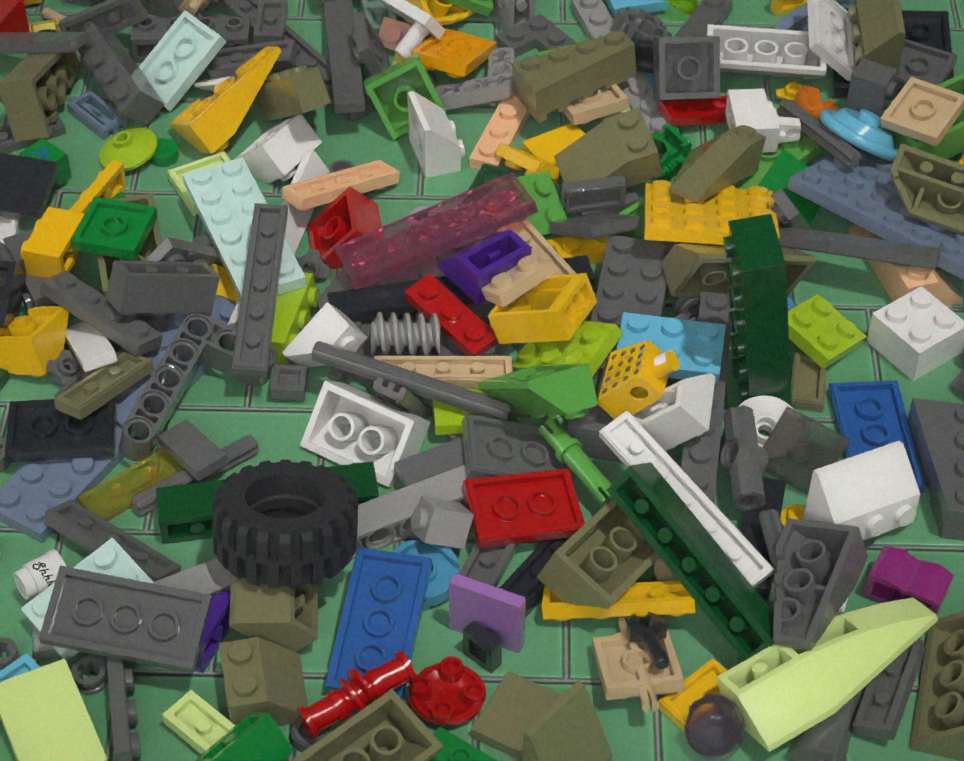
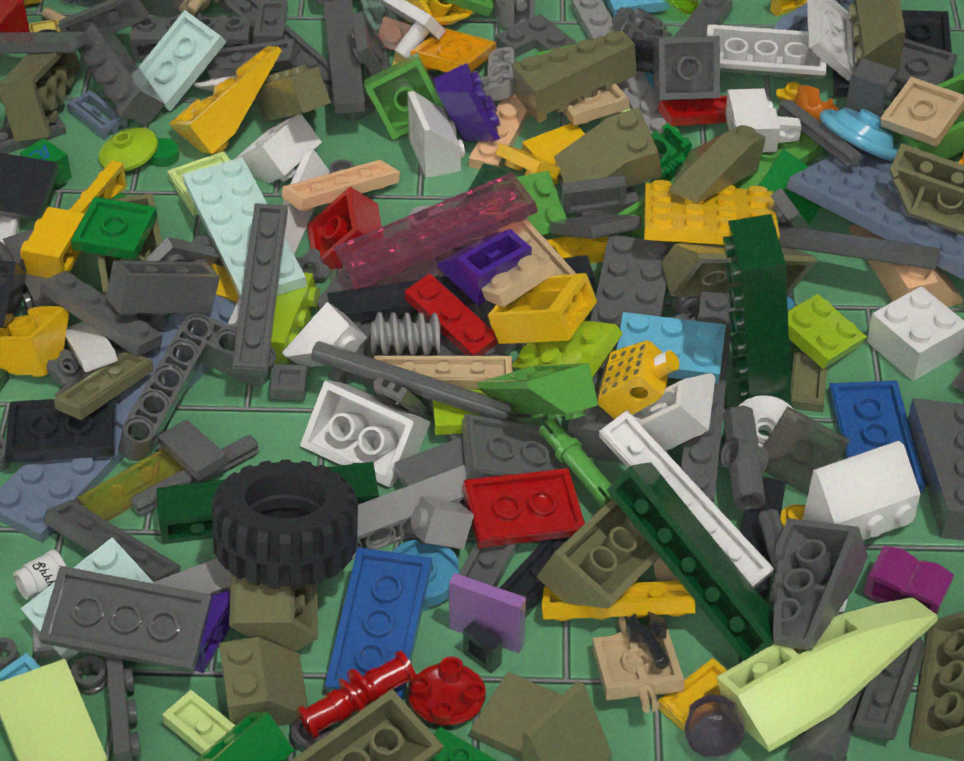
(468, 104): none -> dark purple slope

